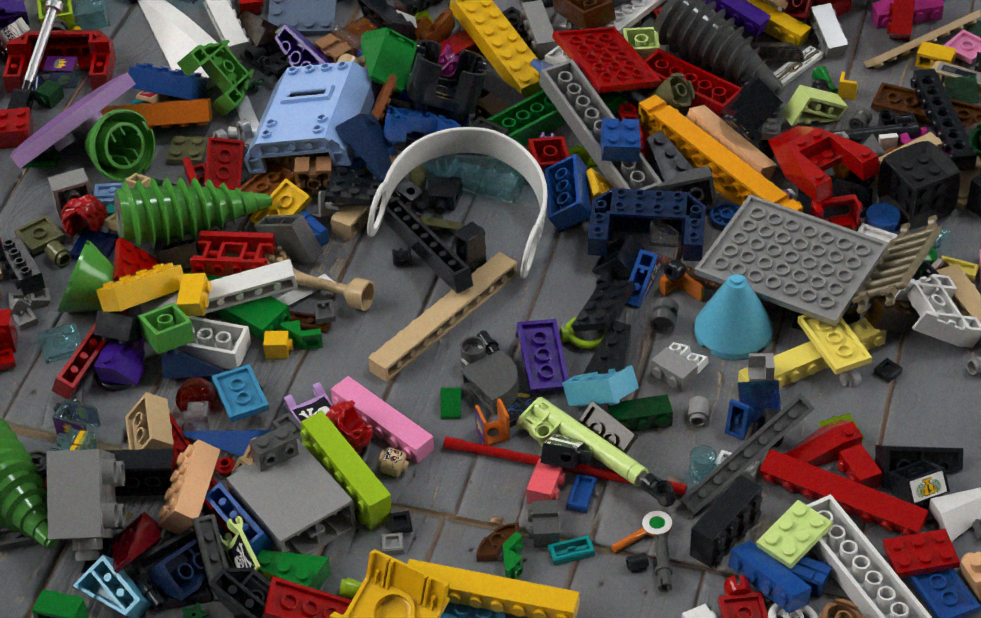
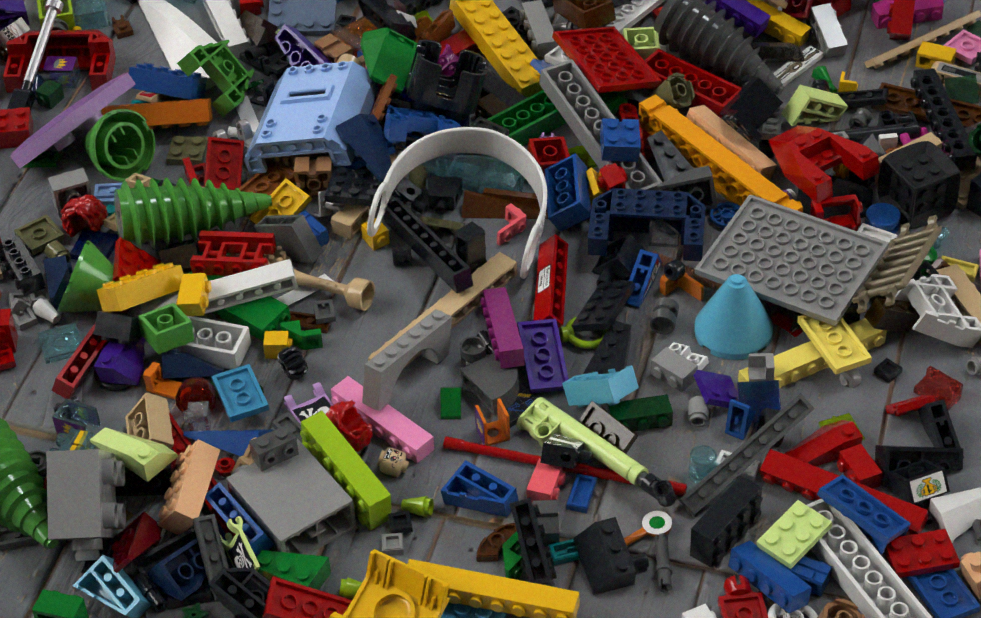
(46, 311): none -> white cone
(57, 277): none -> dark blue slope
(122, 28): none -> reddish brown plate
(138, 454): none -> yellowish green wedge
(157, 384): none -> orange bracket
(266, 93): none -> black bracket
(292, 362): none -> black gear
(344, 20): none -> black tile
(379, 240): none -> yellow brick
(382, 371): none -> light grey arch
(420, 505): none -> lime cone
(479, 491): none -> blue wedge
(494, 202): none -> reddish brown wedge
(502, 328): none -> magenta brick
(516, 224): none -> coral bracket
(531, 542): none -> black brick
(551, 280): none -> red brick
(605, 556): none -> black slope
(612, 177): none -> red brick
(716, 388): none -> dark purple plate
(785, 323): none -> red sticker
(865, 97): none -> black tile
(865, 510): none -> blue plate
(901, 408): none -> red plate
(938, 424): none -> black slope
(940, 386): none -> clear red bracket

